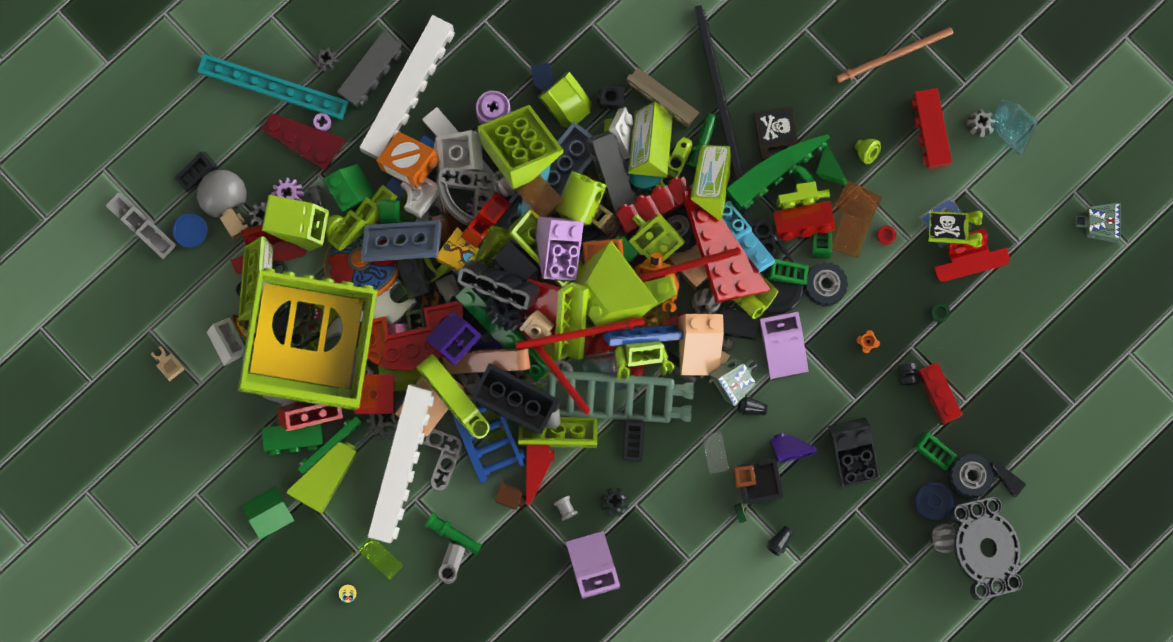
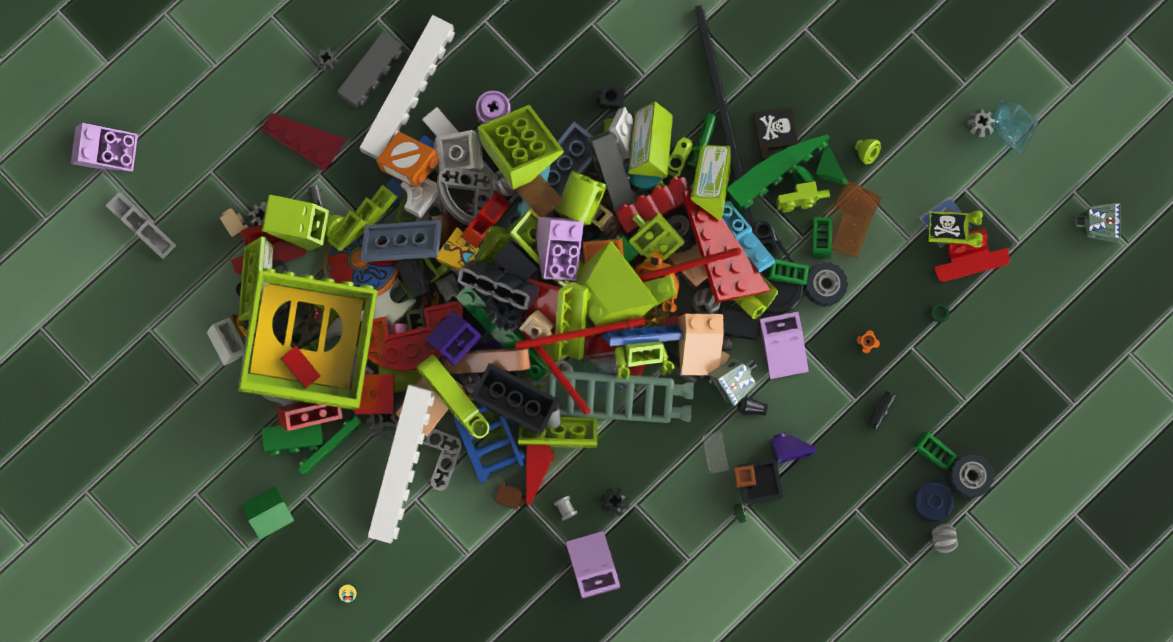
(103, 148): none -> lavender slope
(168, 365): tan plate -> none
(190, 230): blue piece -> none
(211, 165): black slope -> none
(220, 192): light grey cylinder -> none
(273, 87): teal plate -> none
(286, 187): lavender gear -> none
(300, 367): none -> red tile
(318, 117): lavender bush -> none
(323, 479): lime slope -> none
(349, 188): green slope -> none
(381, 558): clear neon green slope -> none
(389, 211): green slope -> none
(445, 529): green pin -> none
(451, 561): light grey piece -> none
(542, 77): dark blue slope -> none
(566, 101): lime slope -> none
(633, 457): black slope -> none
(658, 93): dark tan fence -> none
(779, 542): black cone -> none
(804, 221): red brick -> none
(850, 73): nougat bar -> none
(854, 452): black slope -> none
(881, 410): none -> black pin
(886, 235): red tile -> none
(908, 374): black wheel -> none
(932, 129): red brick -> none
(939, 393): red brick -> none
(967, 542): piece -> none
(1009, 480): black slope -> none

